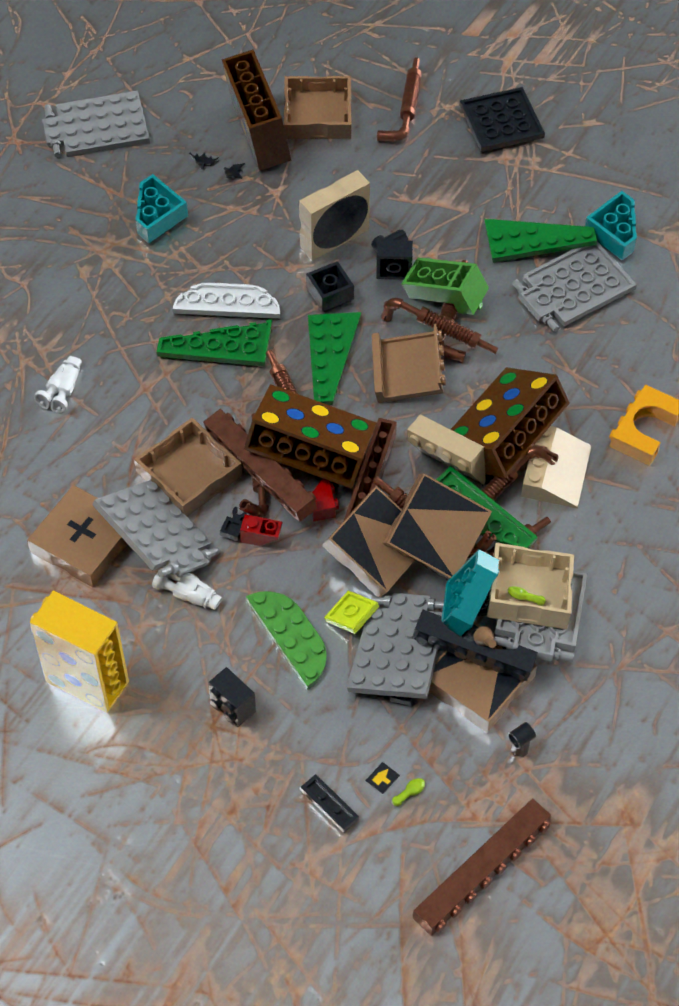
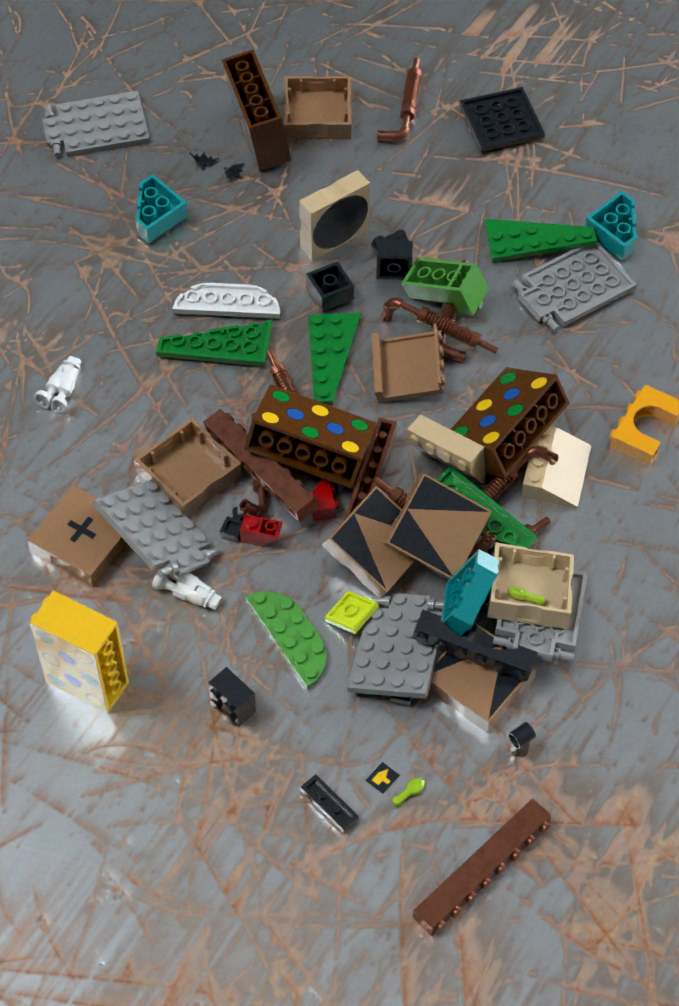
(484, 637): medium nougat cone -> none

